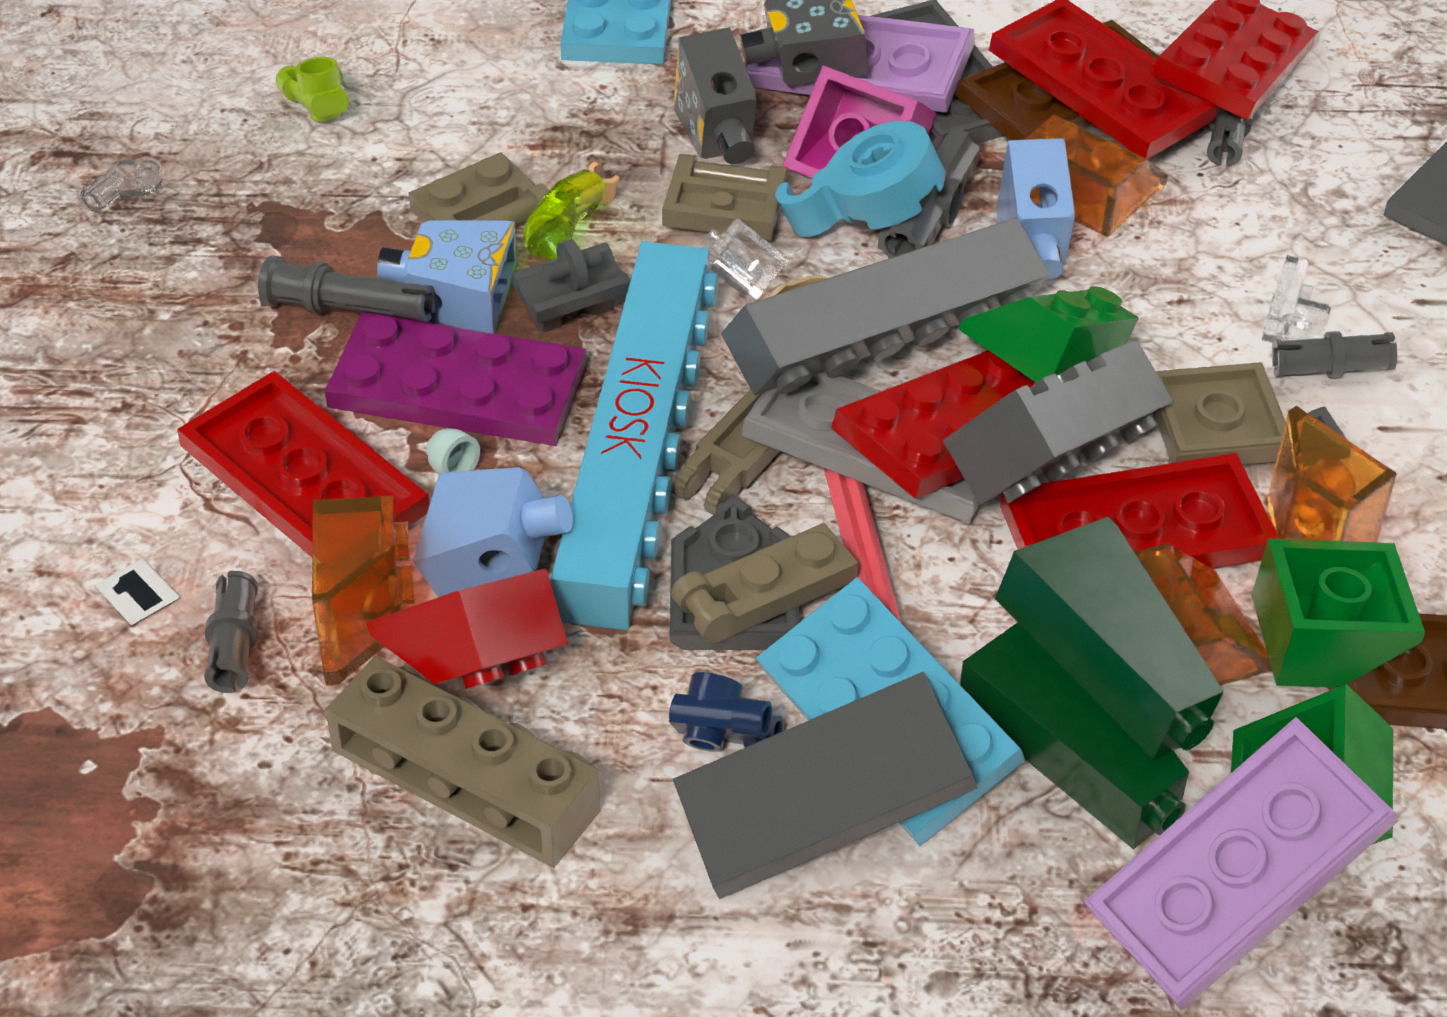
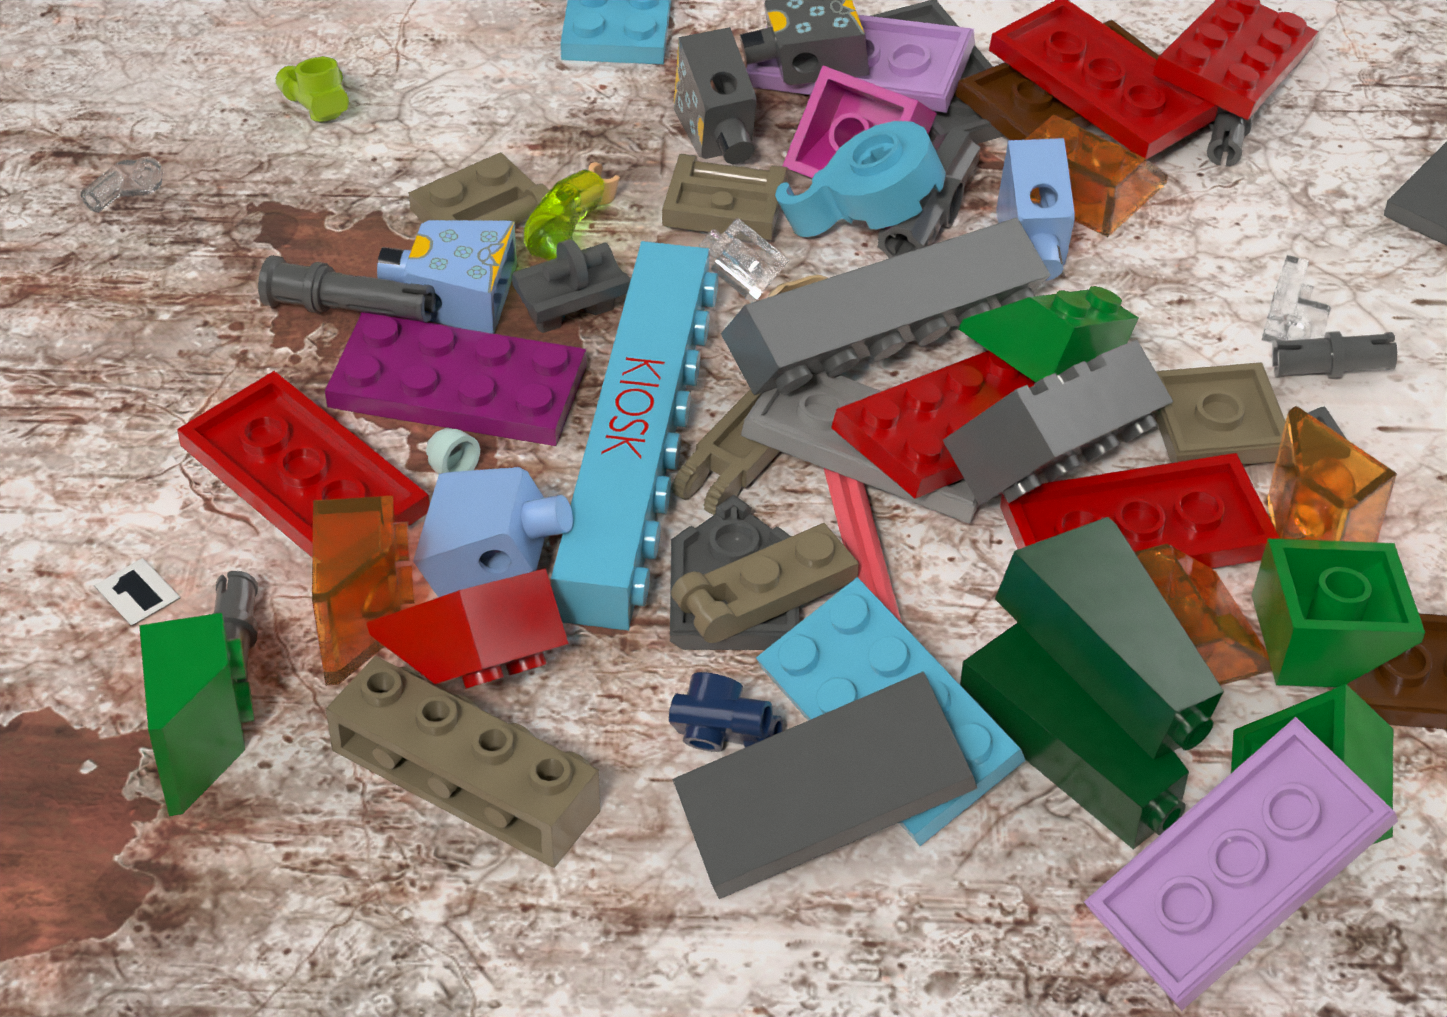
(193, 703): none -> green slope

